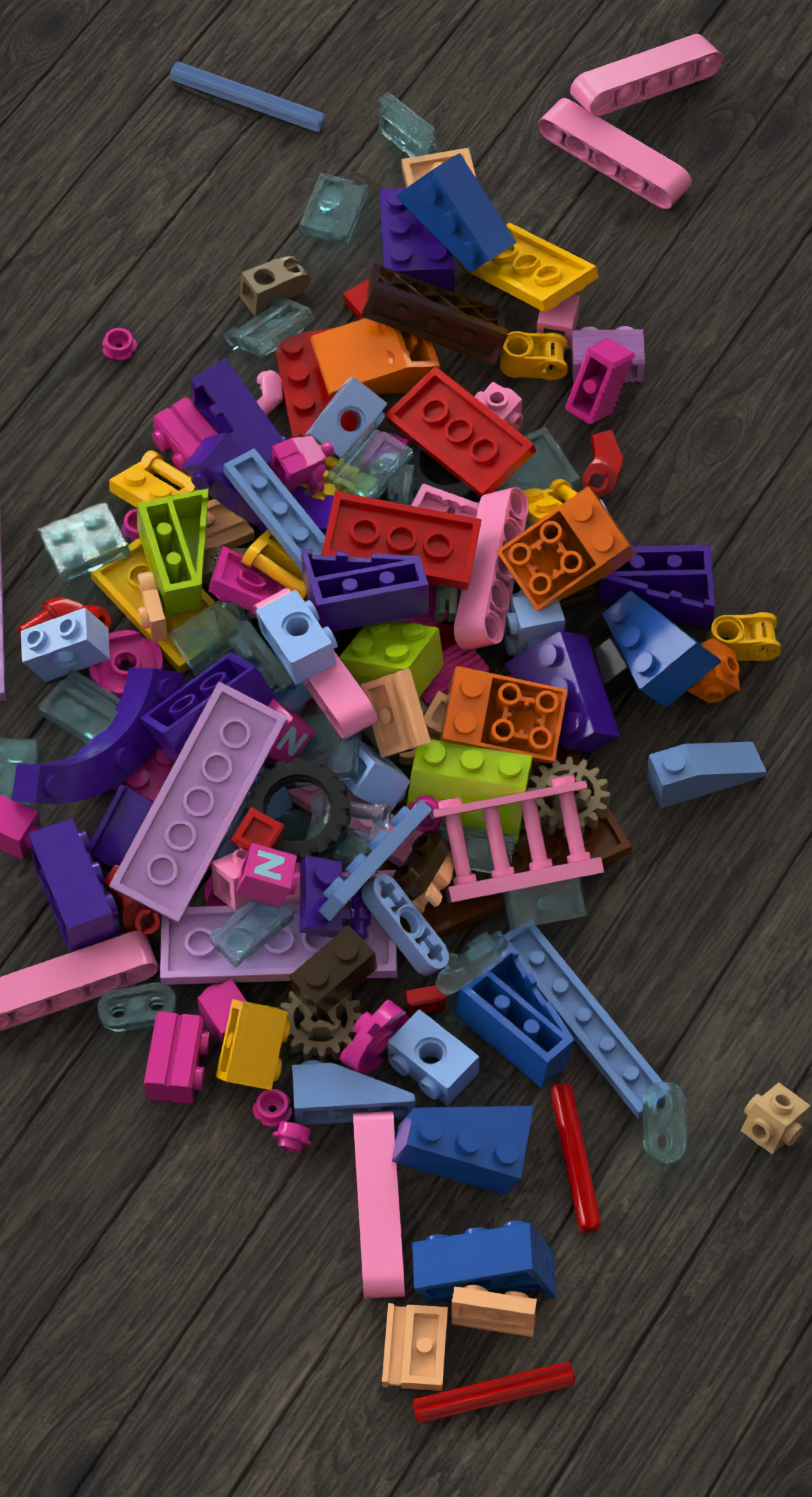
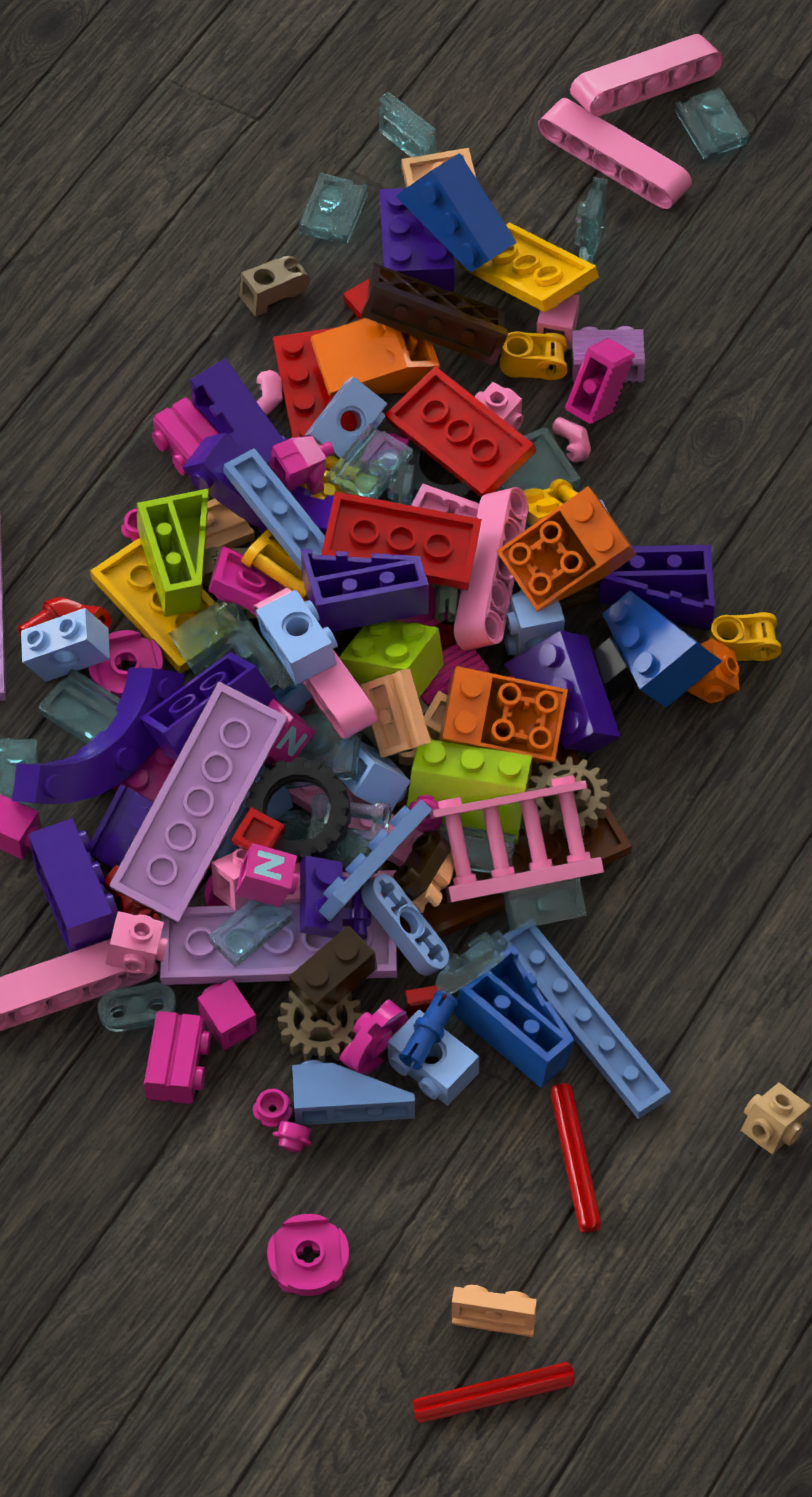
(84, 542): clear light blue plate -> none
(115, 338): dark pink plate -> none
(136, 943): none -> bright pink brick
(141, 485): yellow plate -> none
(151, 613): light nougat plate -> none
(248, 96): medium blue axle -> none
(253, 1044): yellow brick -> none
(270, 327): clear light blue plate -> none
(314, 1277): none -> dark pink plate
(378, 1205): bright pink beam -> none
(415, 1347): light nougat plate -> none
(428, 1030): none -> blue pin
(467, 1144): blue wedge -> none
(492, 1258): blue wedge -> none
(578, 439): none -> bright pink arm
(592, 219): none -> clear light blue plate
(606, 464): red arm -> none
(666, 1121): clear light blue plate -> none
(701, 769): medium blue slope -> none
(712, 123): none -> clear light blue plate

